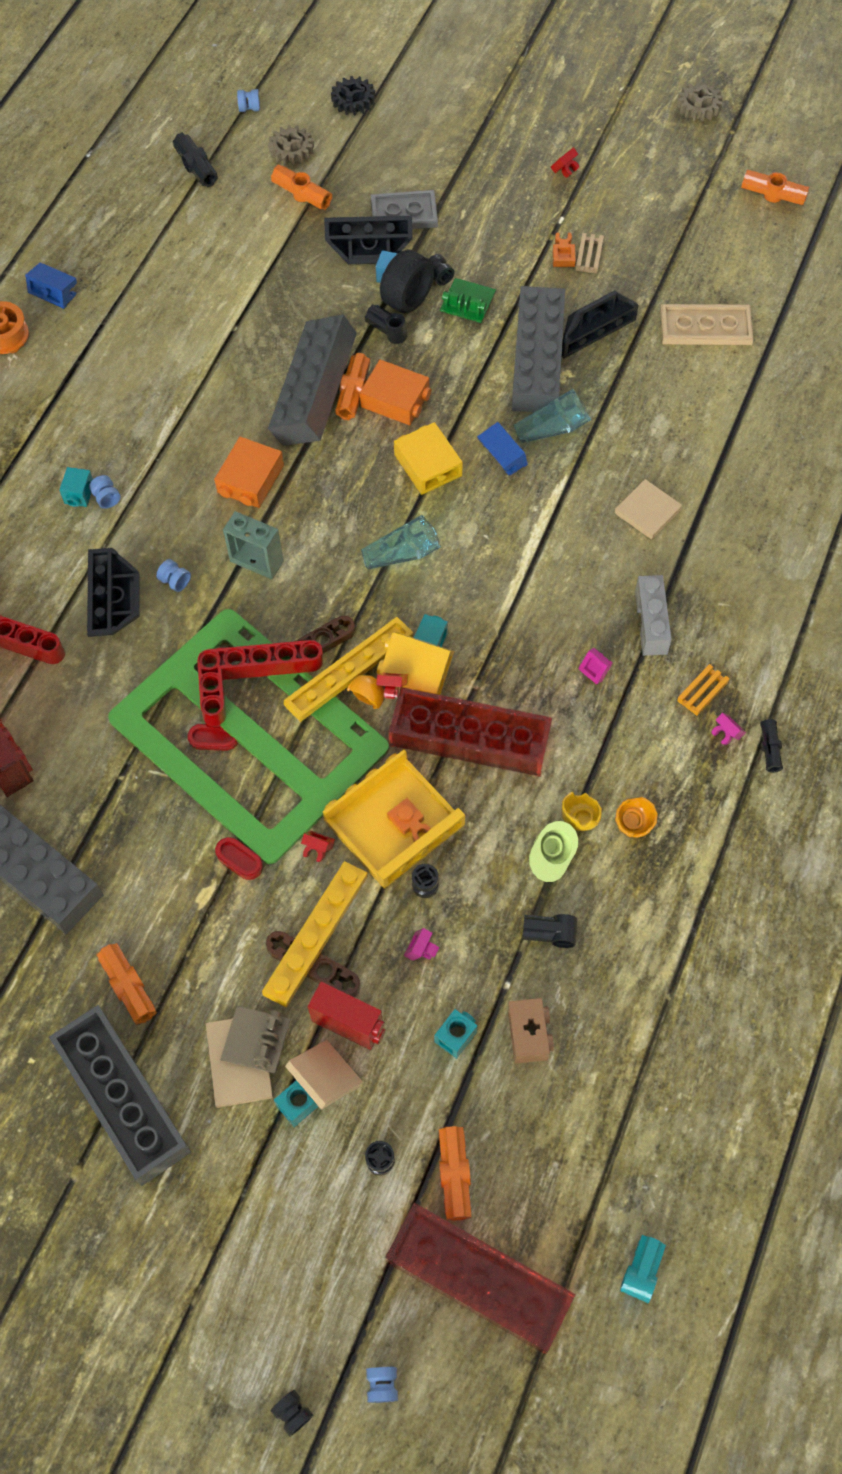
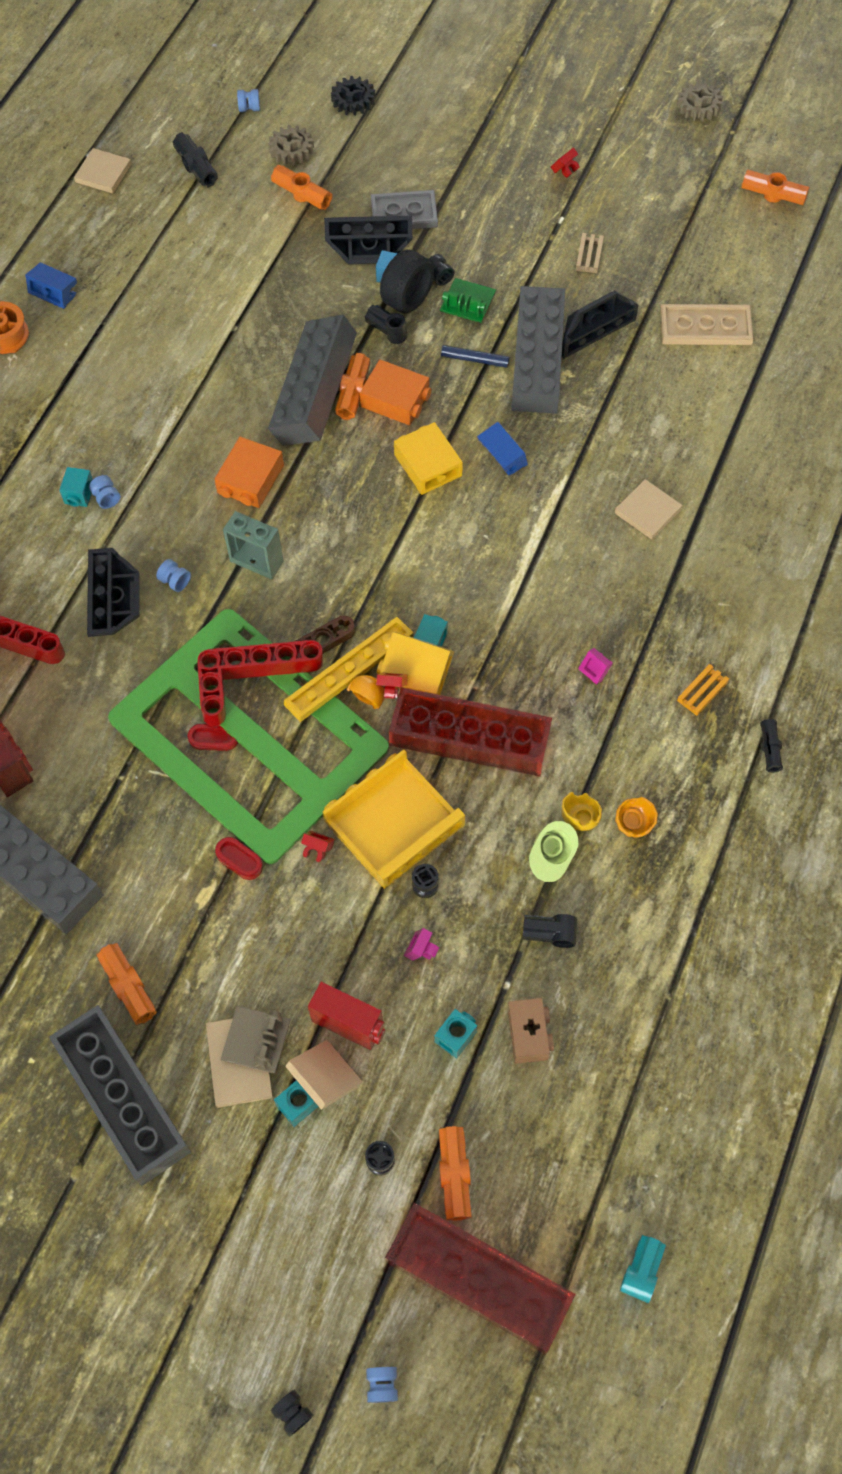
(102, 170): none -> tan tile
(314, 934): yellow plate -> none
(345, 974): reddish brown beam -> none
(404, 544): clear light blue slope -> none
(408, 818): orange plate -> none
(475, 356): none -> dark blue piece
(553, 419): clear light blue slope -> none
(563, 252): orange plate -> none
(652, 605): light grey arch -> none
(730, 728): dark pink tile -> none

